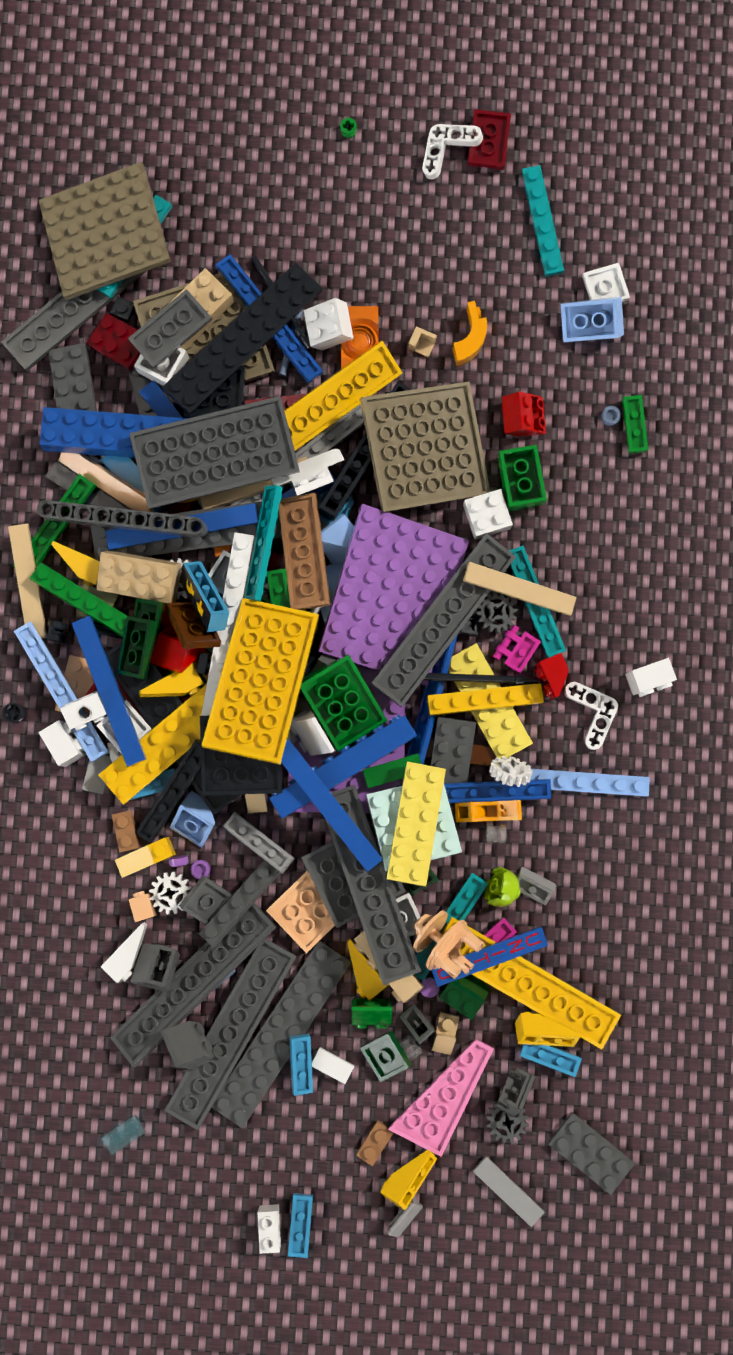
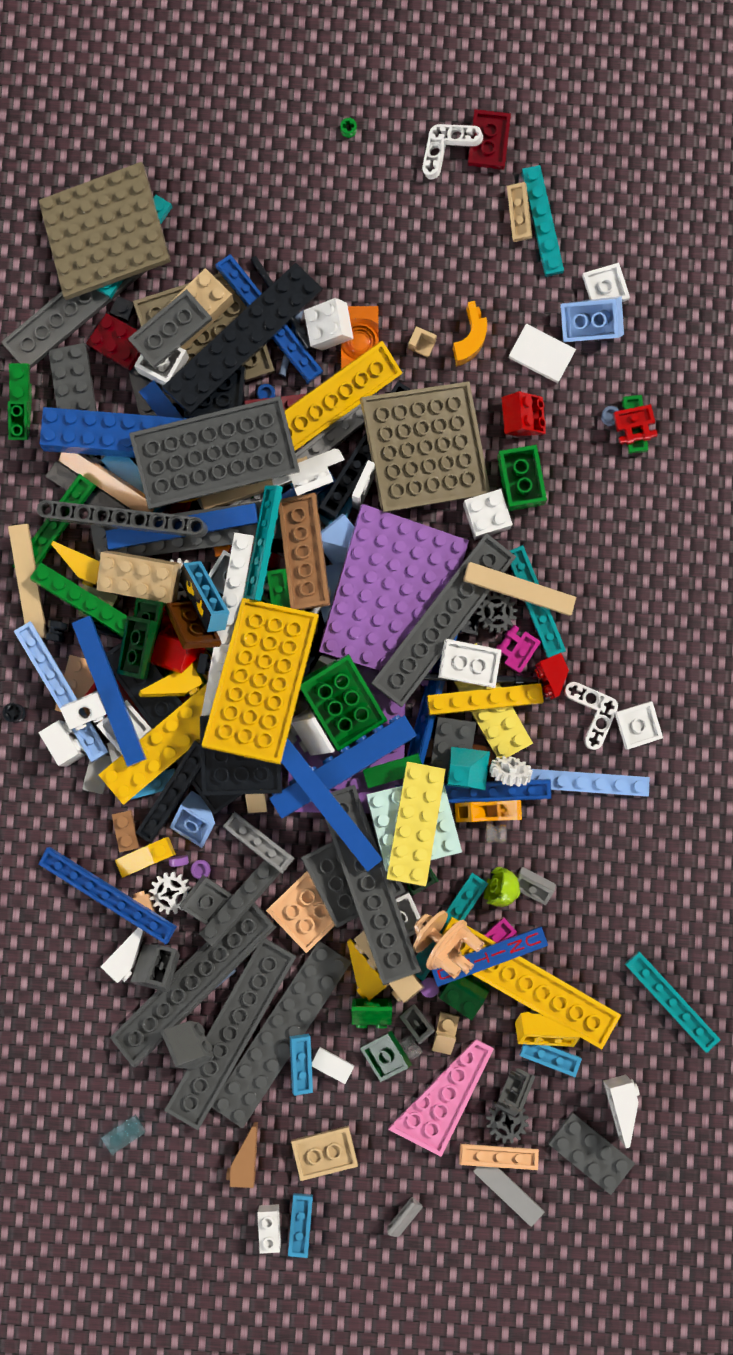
(20, 401): none -> green slope
(107, 895): none -> blue tile
(244, 1164): none -> medium nougat slope
(265, 391): none -> blue tile
(324, 1153): none -> tan plate
(363, 485): none -> white tile
(374, 1143): medium nougat plate -> none
(407, 1180): yellow slope -> none
(468, 768): none -> teal slope
(469, 663): none -> white tile
(498, 1156): none -> light nougat tile
(519, 212): none -> tan plate
(542, 353): none -> white tile
(623, 1103): none -> white slope
(633, 418): none -> red plate
(638, 725): none -> white plate
(656, 675): white brick -> none
(672, 1002): none -> teal plate

